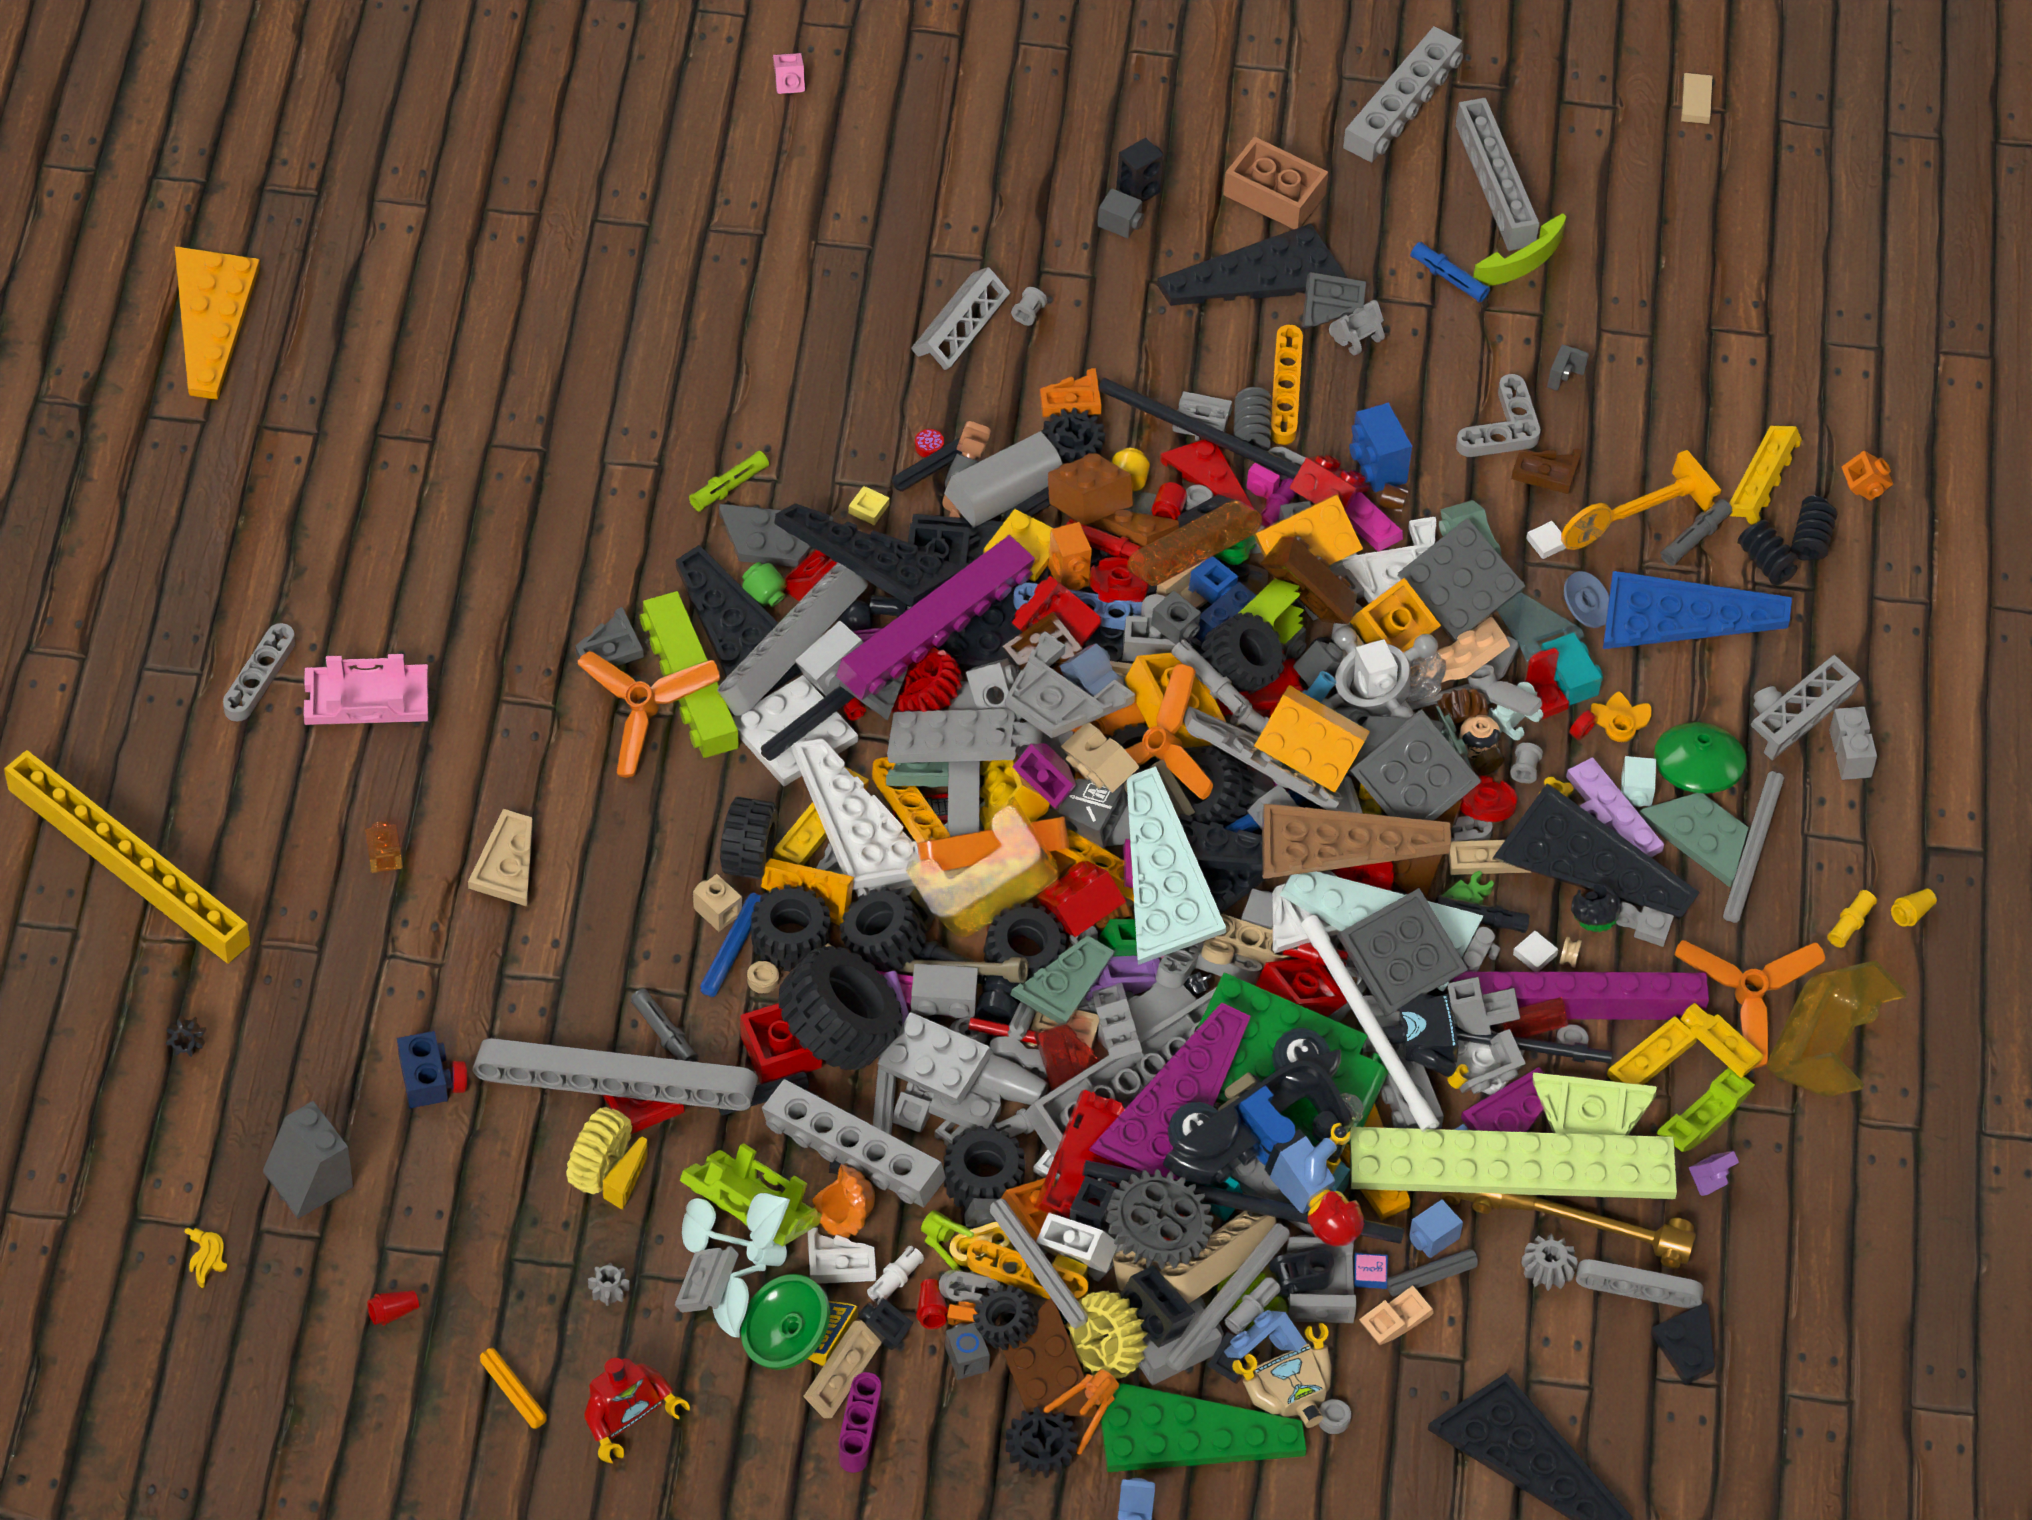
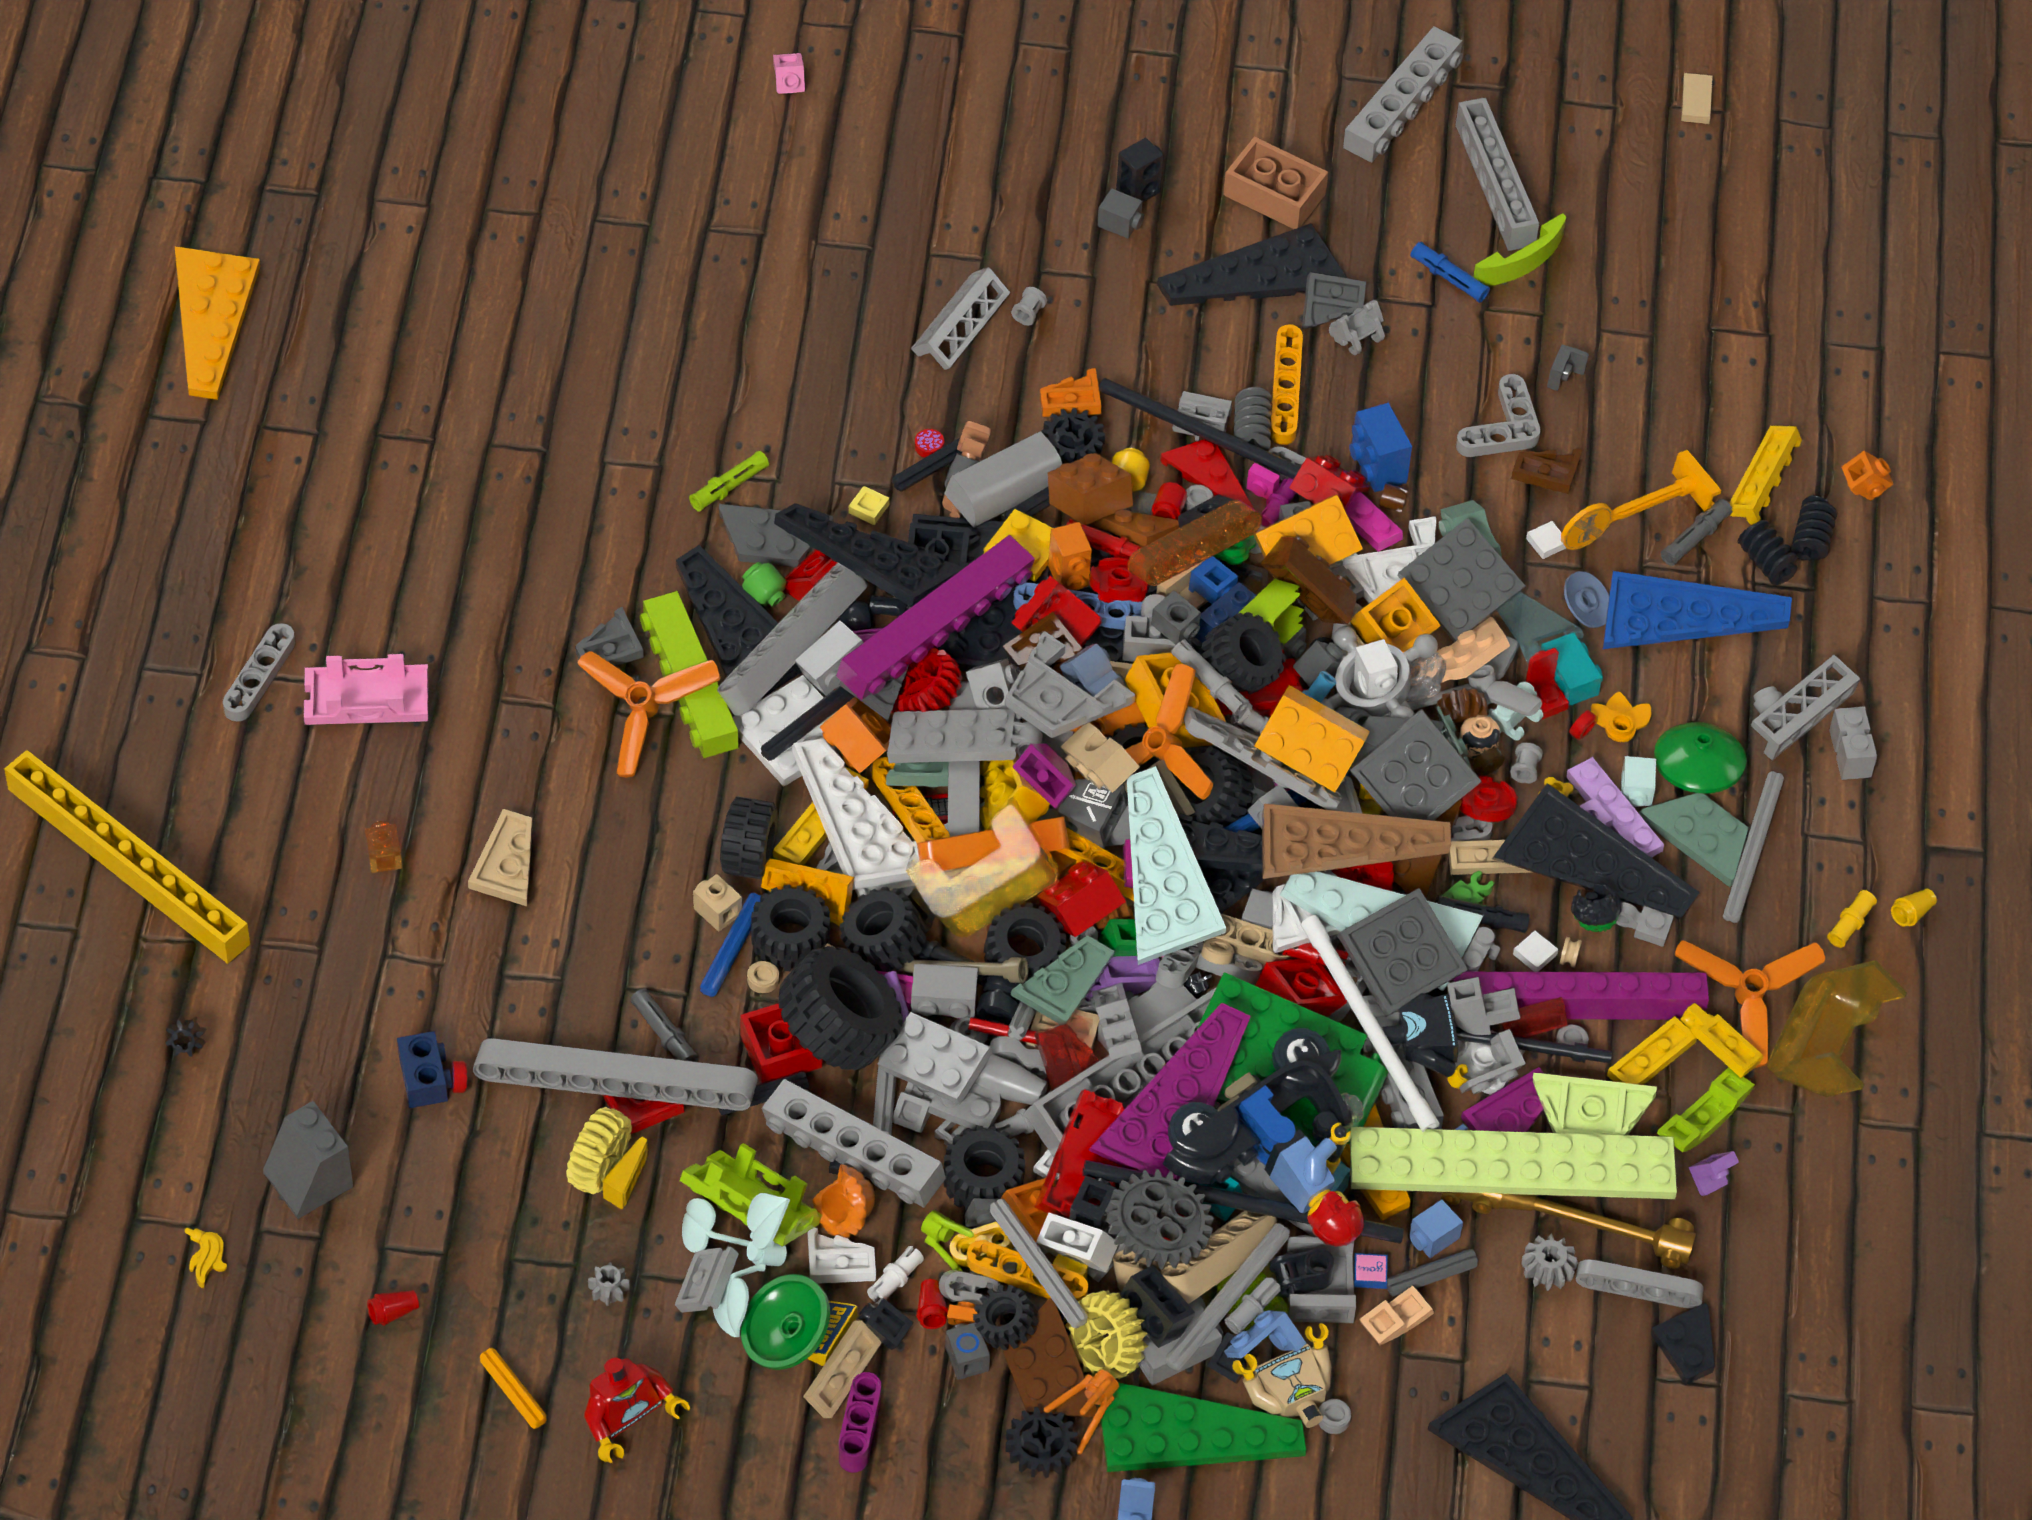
(858, 734): none -> orange slope

